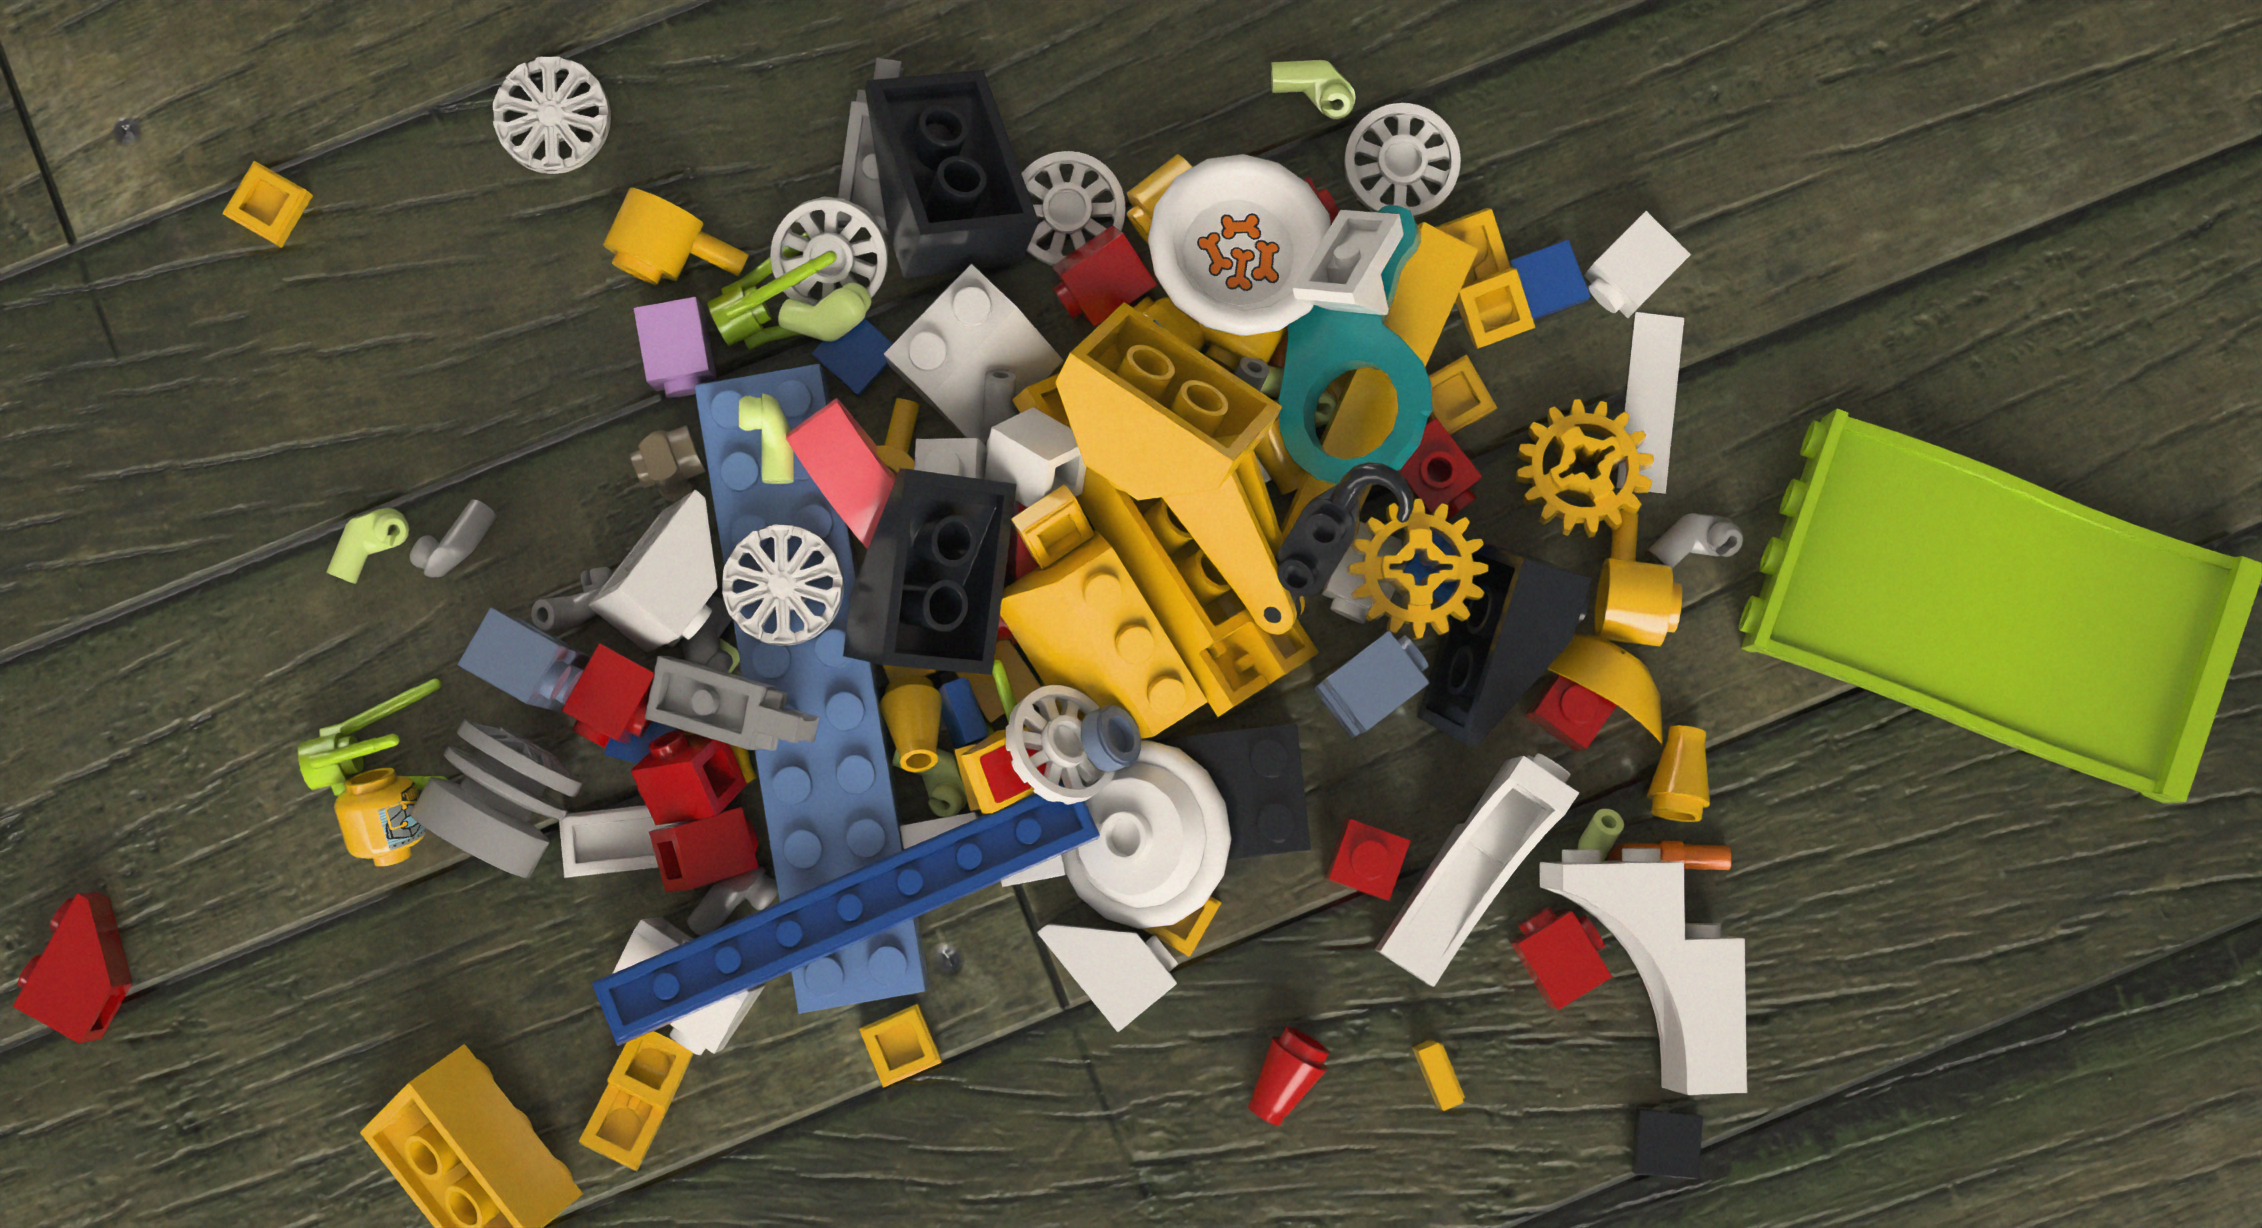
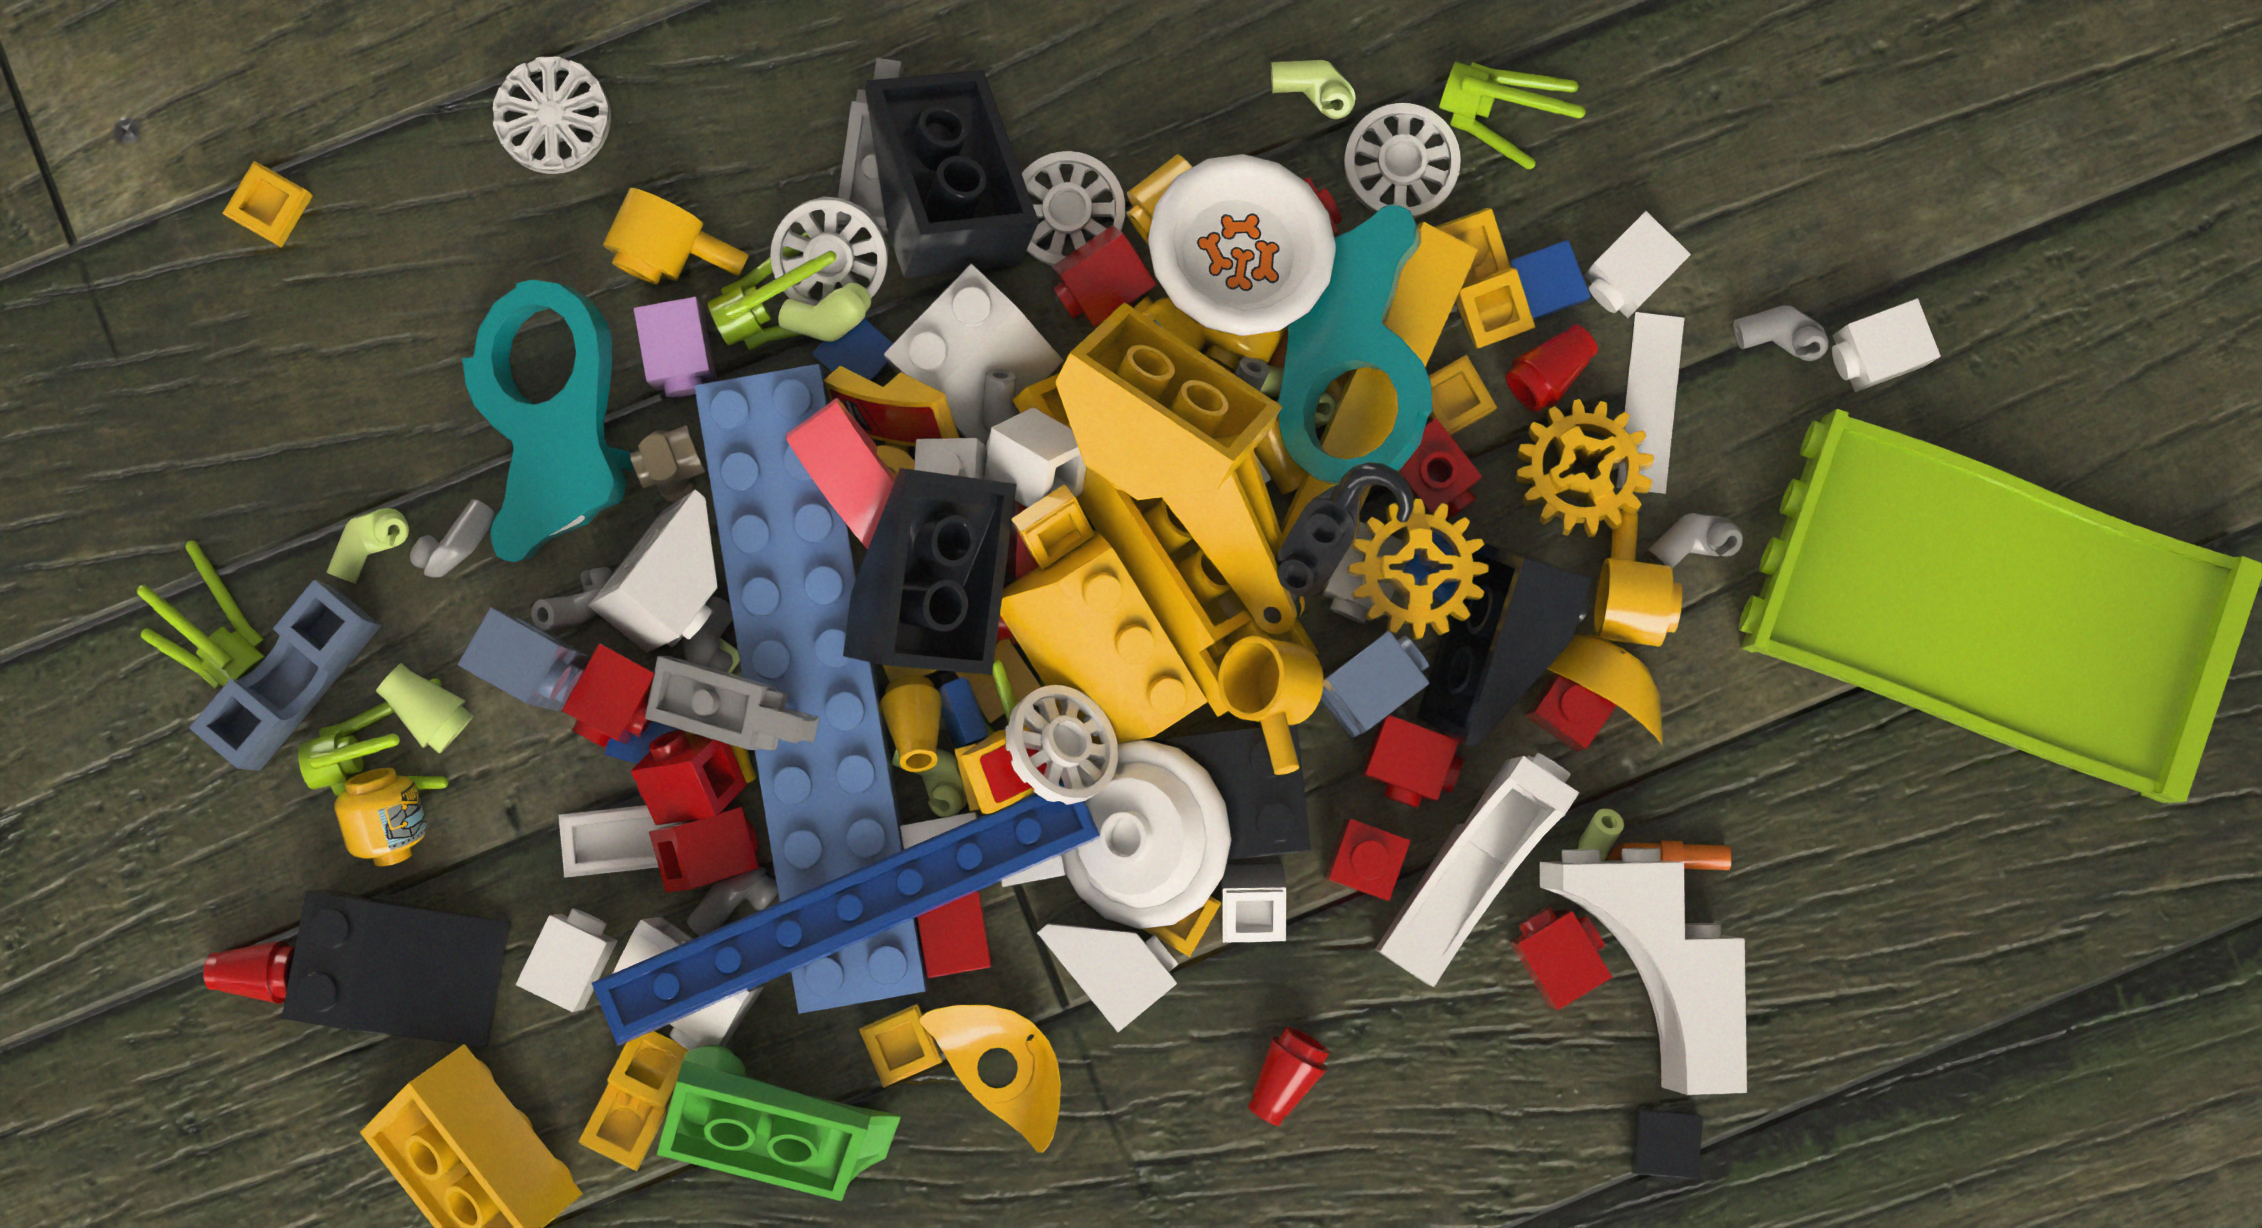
(80, 973): red slope -> none
(222, 653): none -> lime plant
(251, 971): none -> red cone
(263, 708): none -> sand blue arch
(396, 969): none -> black slope
(425, 708): none -> yellowish green cone
(496, 798): light grey wheel -> none
(559, 458): none -> teal animal
(567, 959): none -> white brick
(768, 1130): none -> bright green slope
(776, 453): yellowish green arm -> none
(783, 585): white wheel -> none
(895, 412): none -> slope
(956, 937): none -> red brick
(1033, 1096): none -> yellow piece
(1110, 738): sand blue tile -> none
(1253, 903): none -> white slope
(1272, 685): none -> yellow piece
(1349, 263): white slope -> none
(1412, 762): none -> red brick
(1439, 1074): yellow tile -> none
(1473, 92): none -> lime plant
(1549, 369): none -> red cone
(1681, 778): yellow cone -> none
(1786, 328): none -> light grey arm
(1884, 346): none -> white brick

